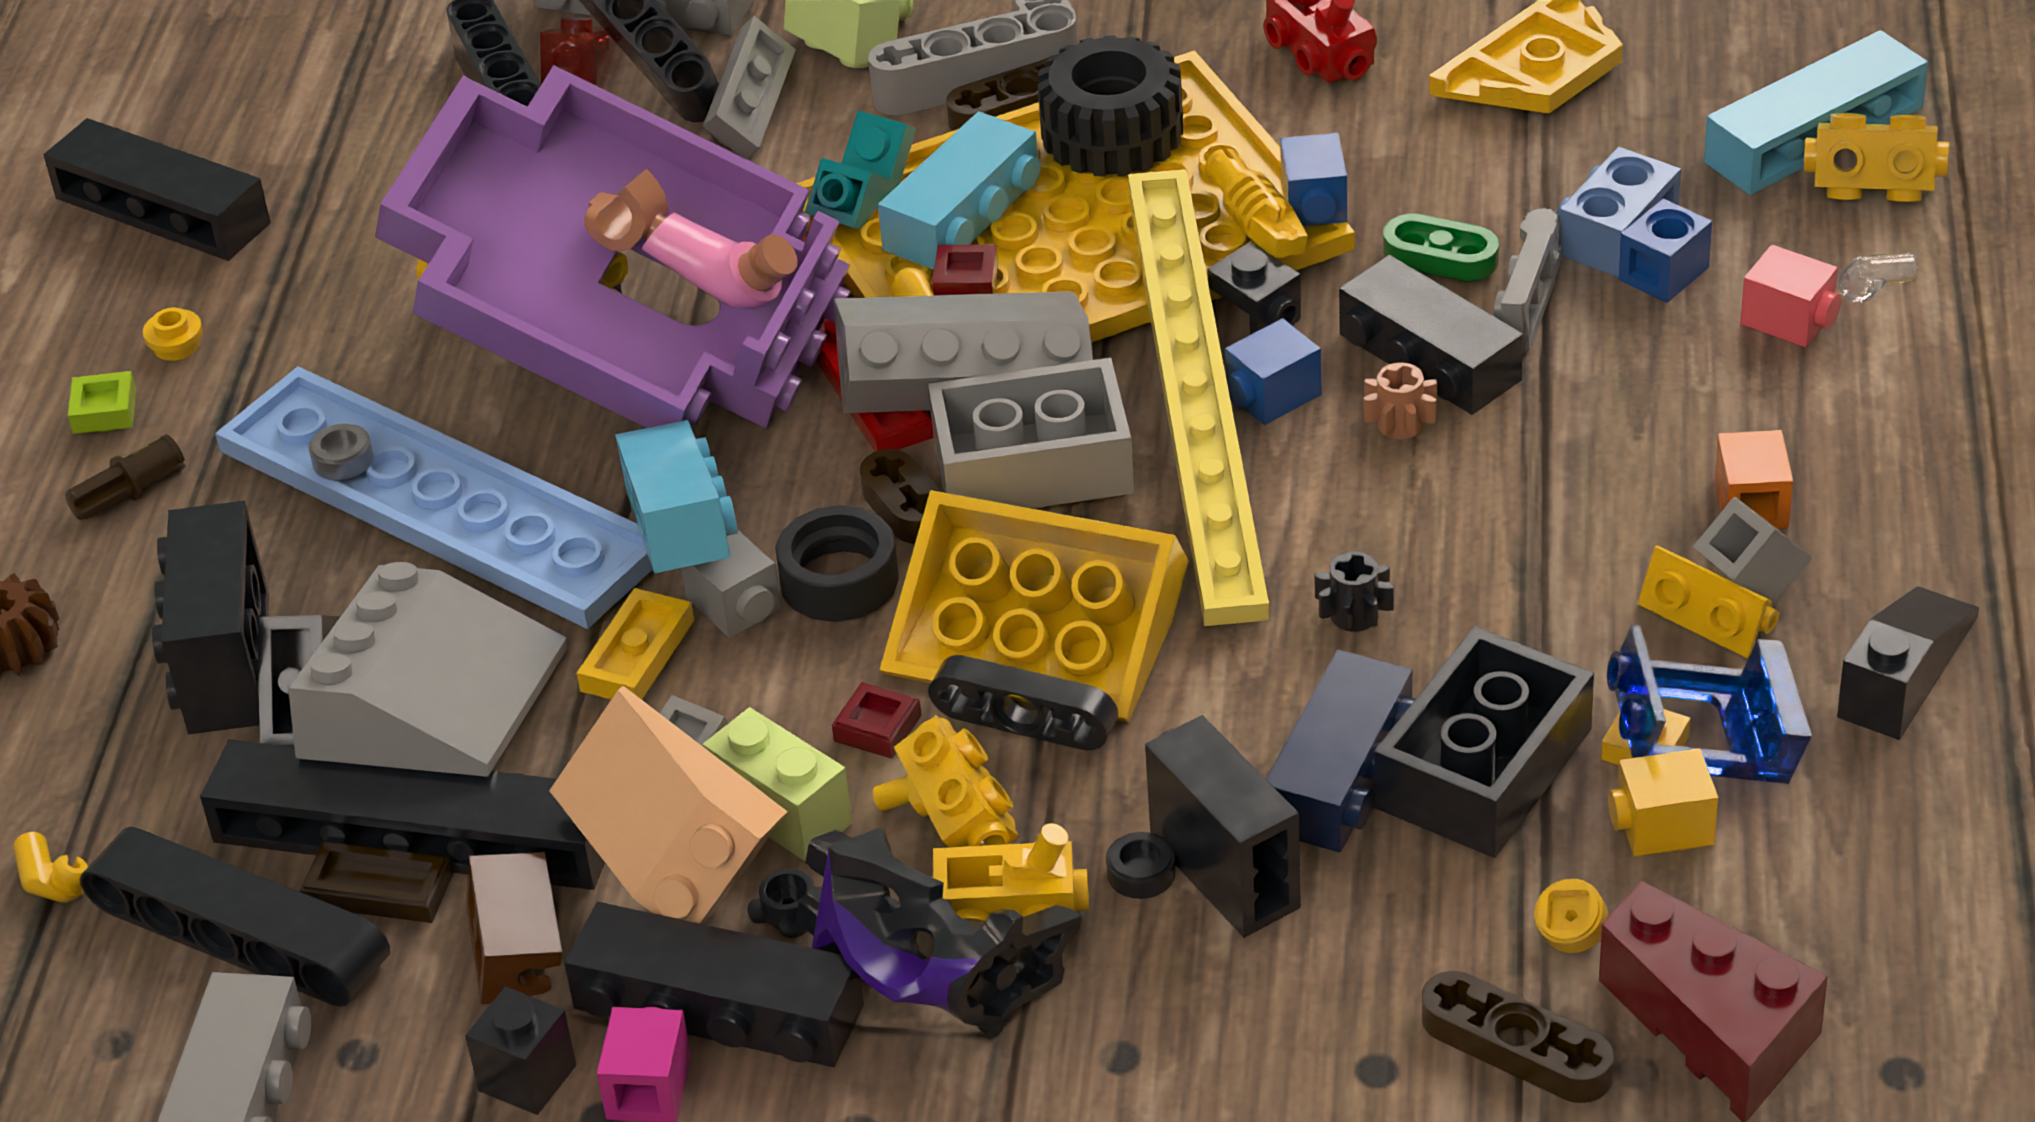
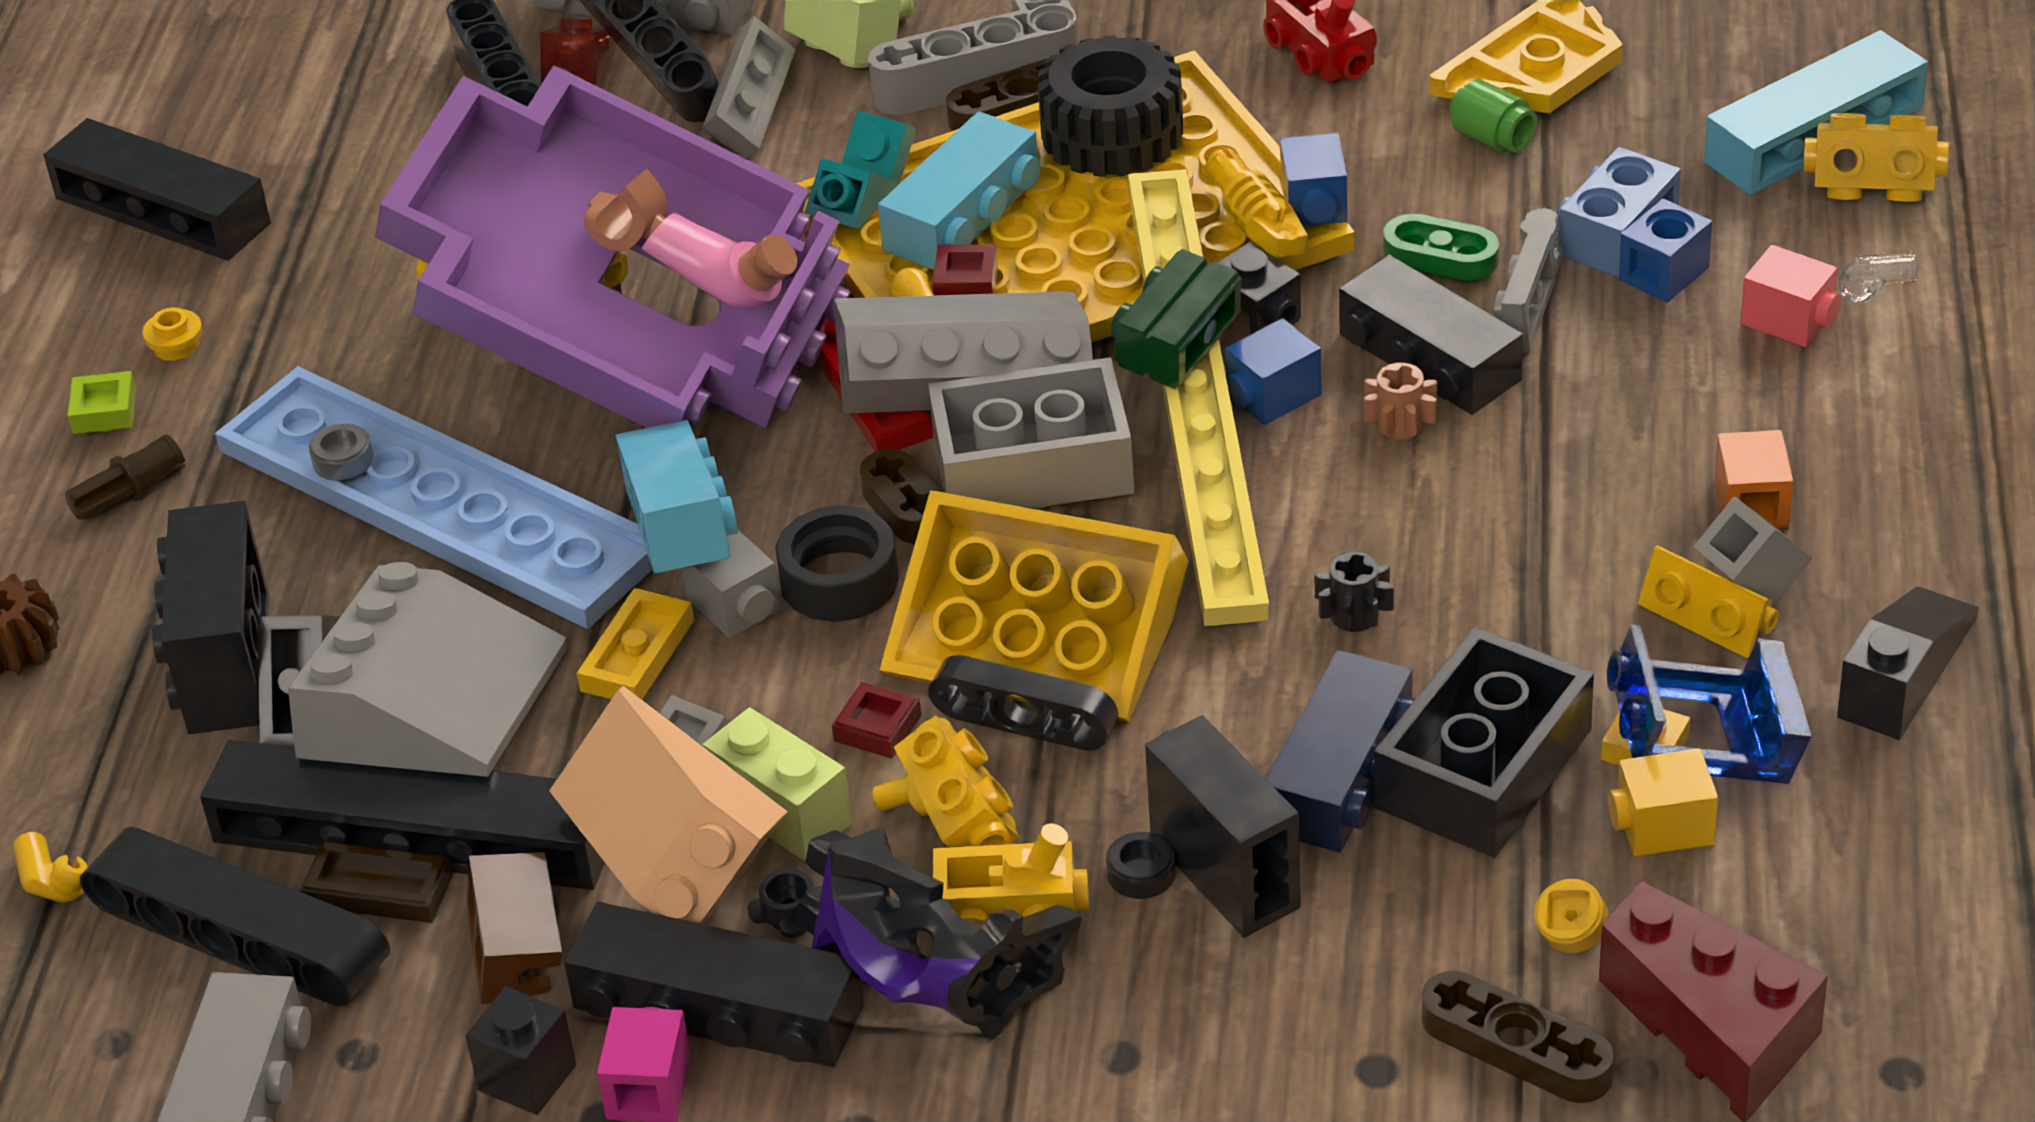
(1176, 318): none -> dark green brick
(1492, 116): none -> bright green brick

